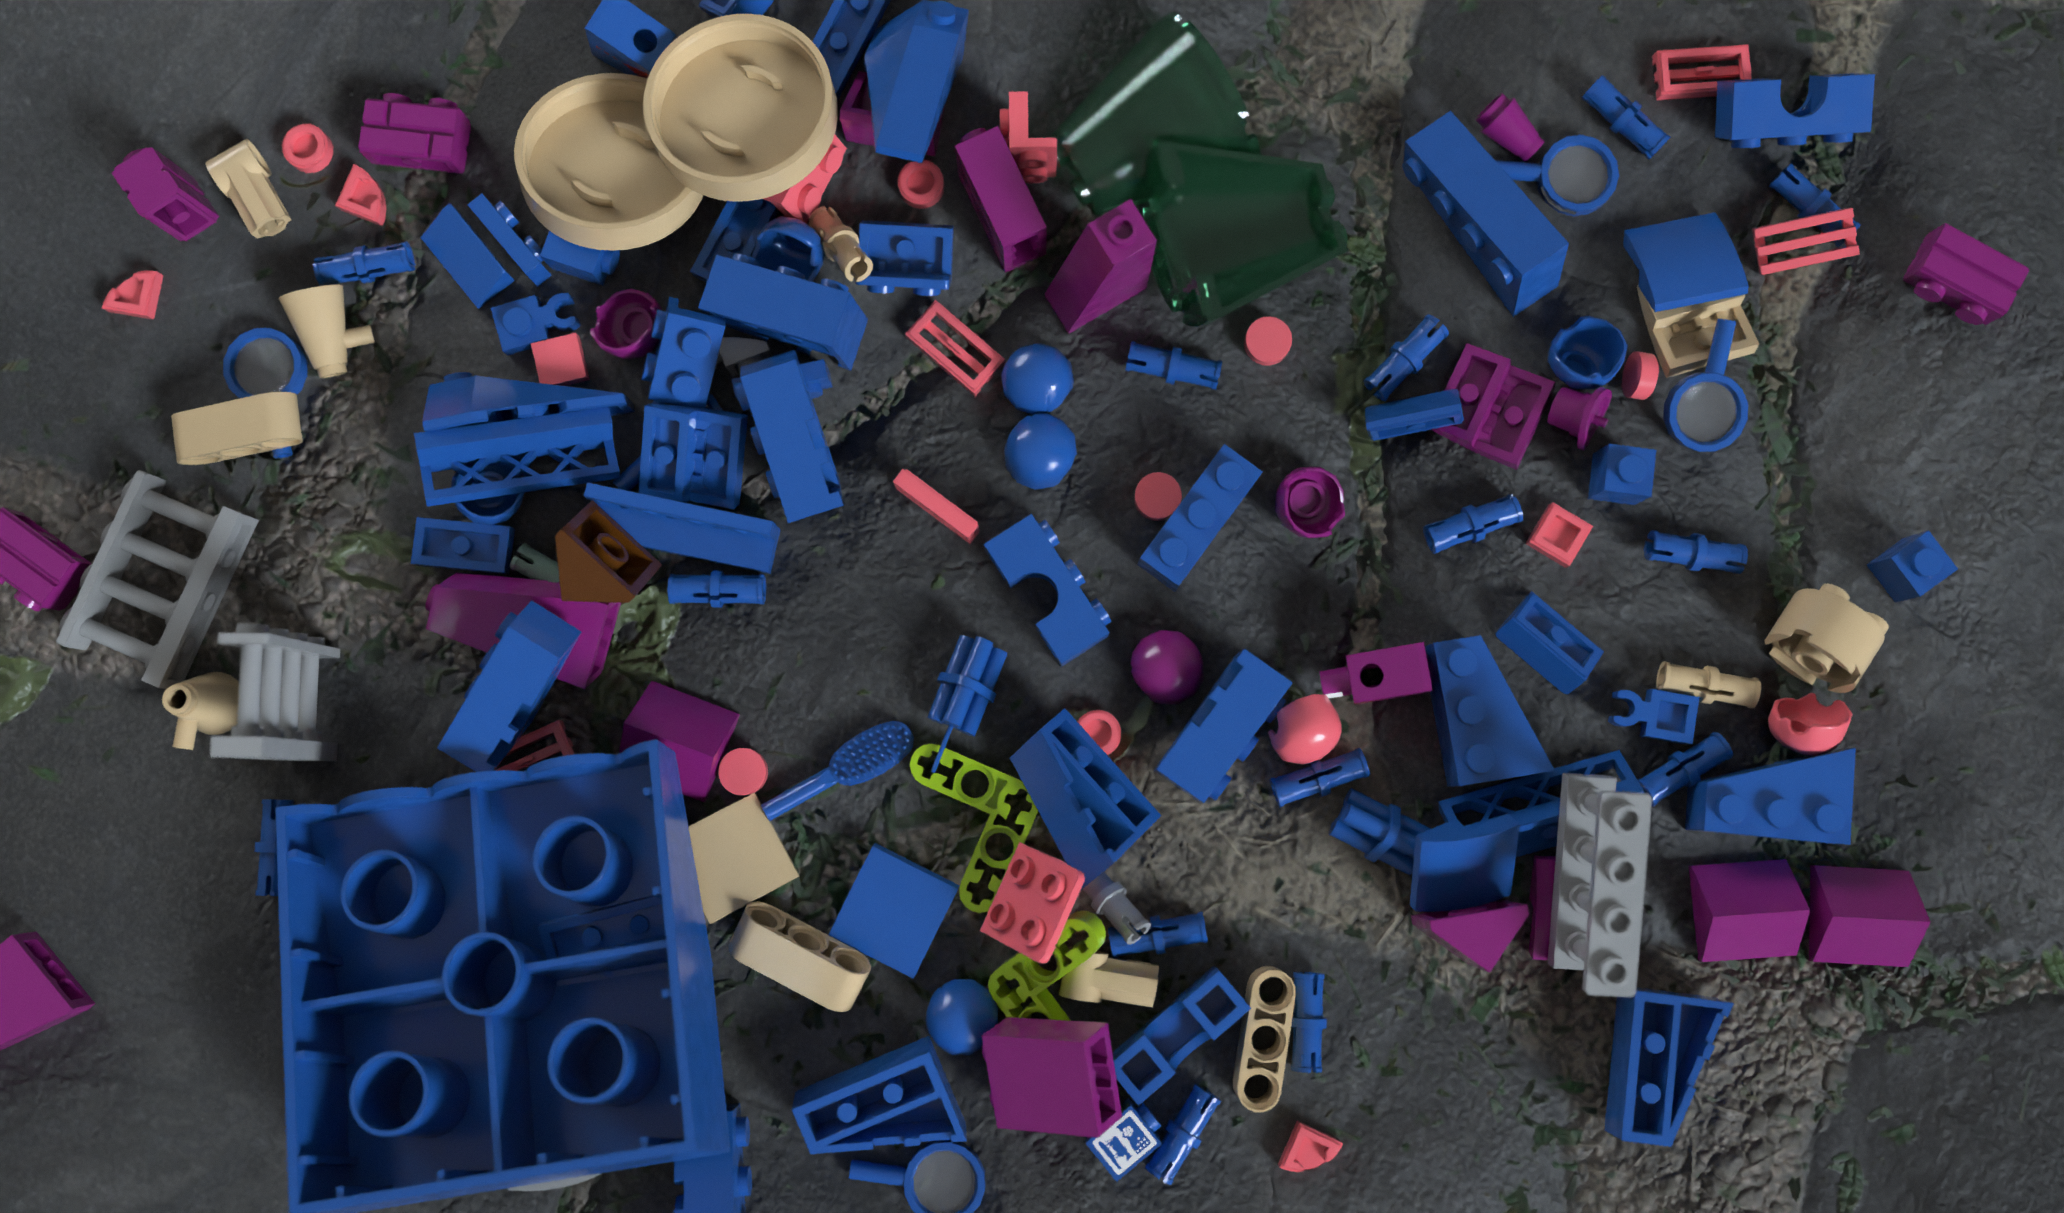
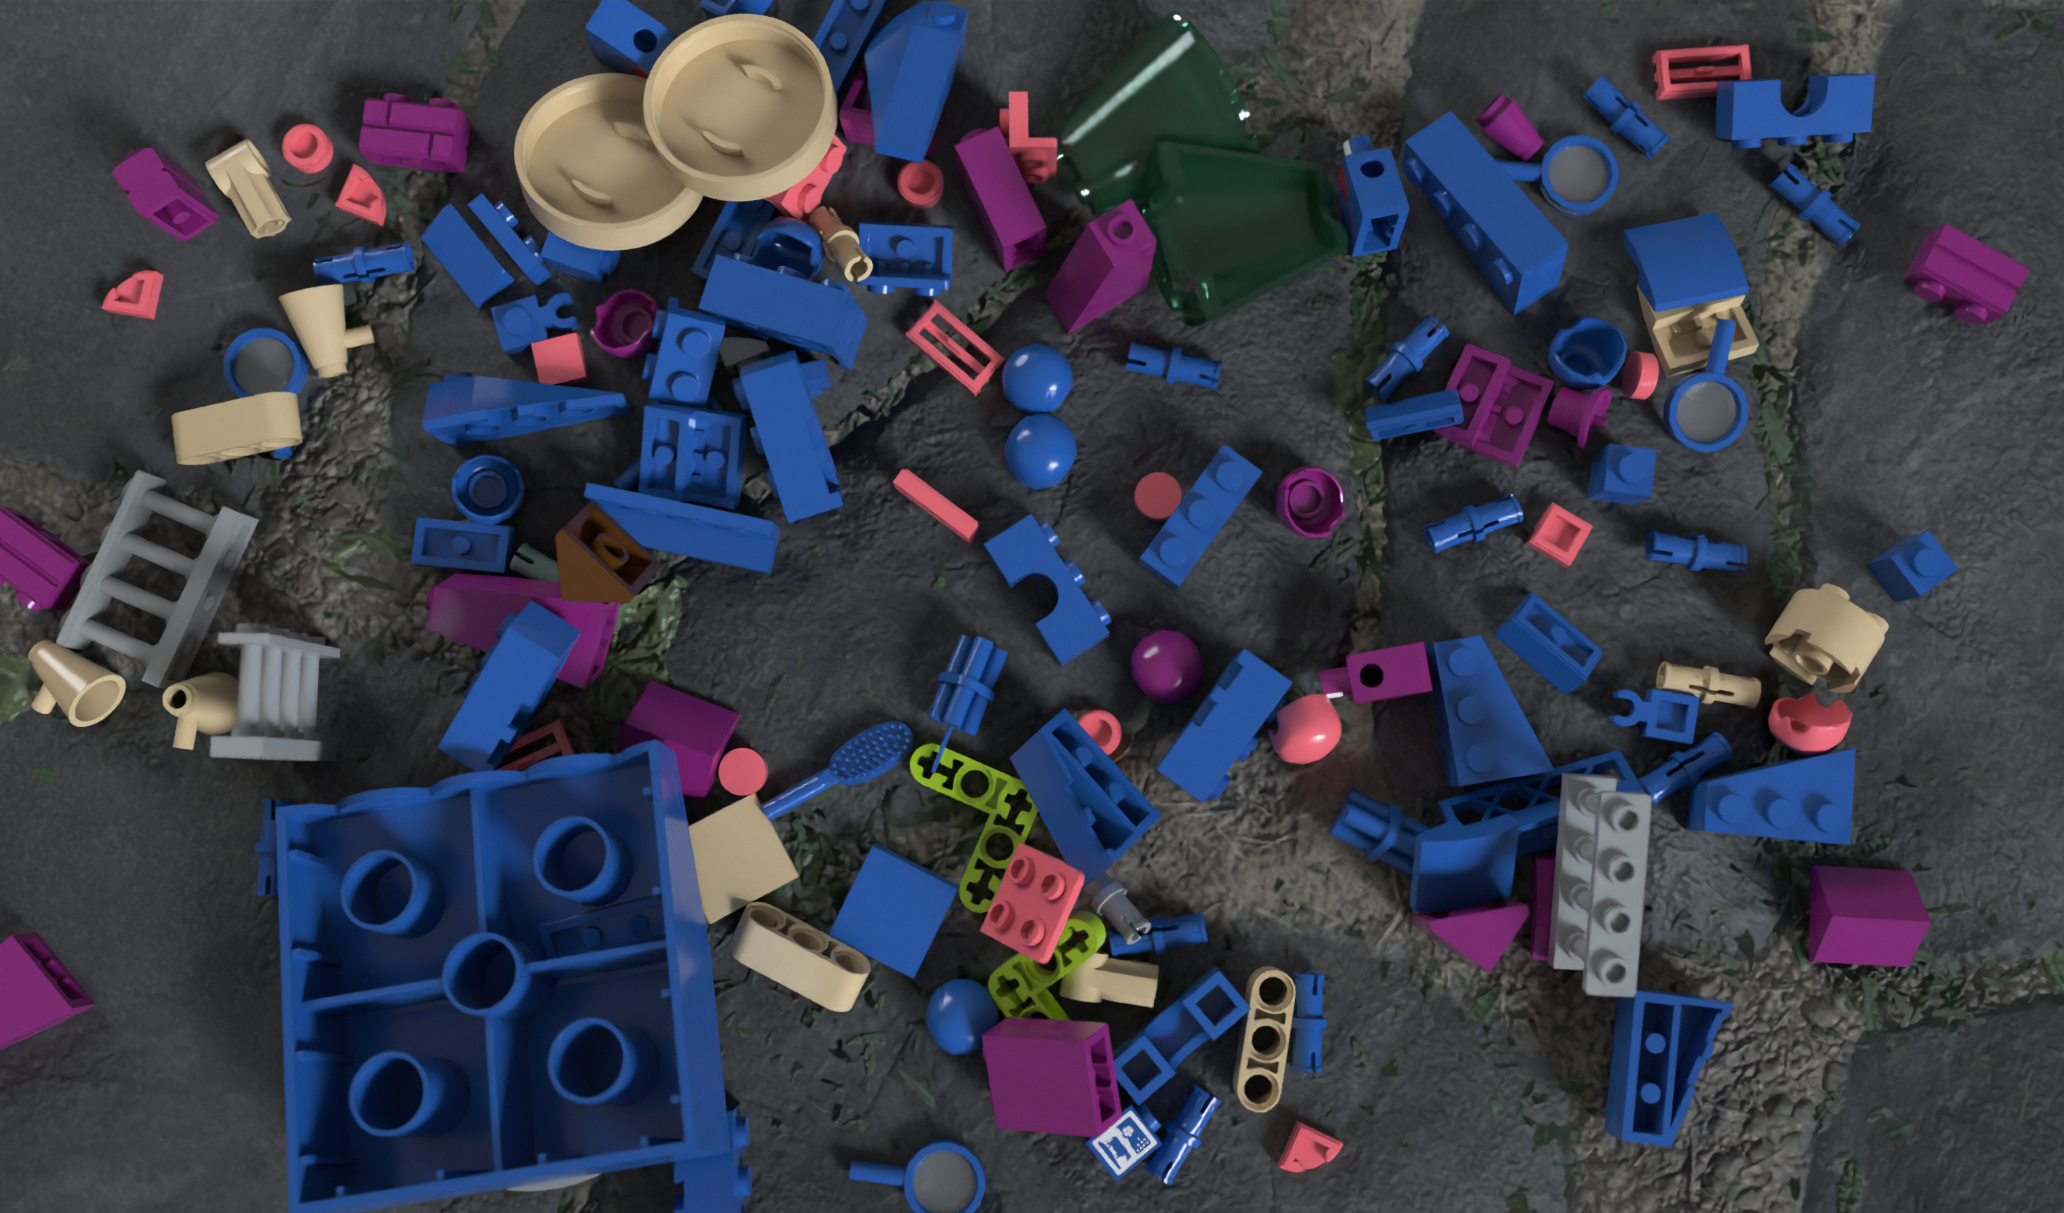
(77, 684): none -> tan piece
(513, 441): blue fence -> none
(717, 589): blue pin -> none
(881, 1103): blue wedge -> none
(1268, 341): coral tile -> none
(1292, 786): blue pin -> none
(1371, 198): none -> blue torso
(1747, 910): magenta slope -> none
(1847, 233): coral tile -> none

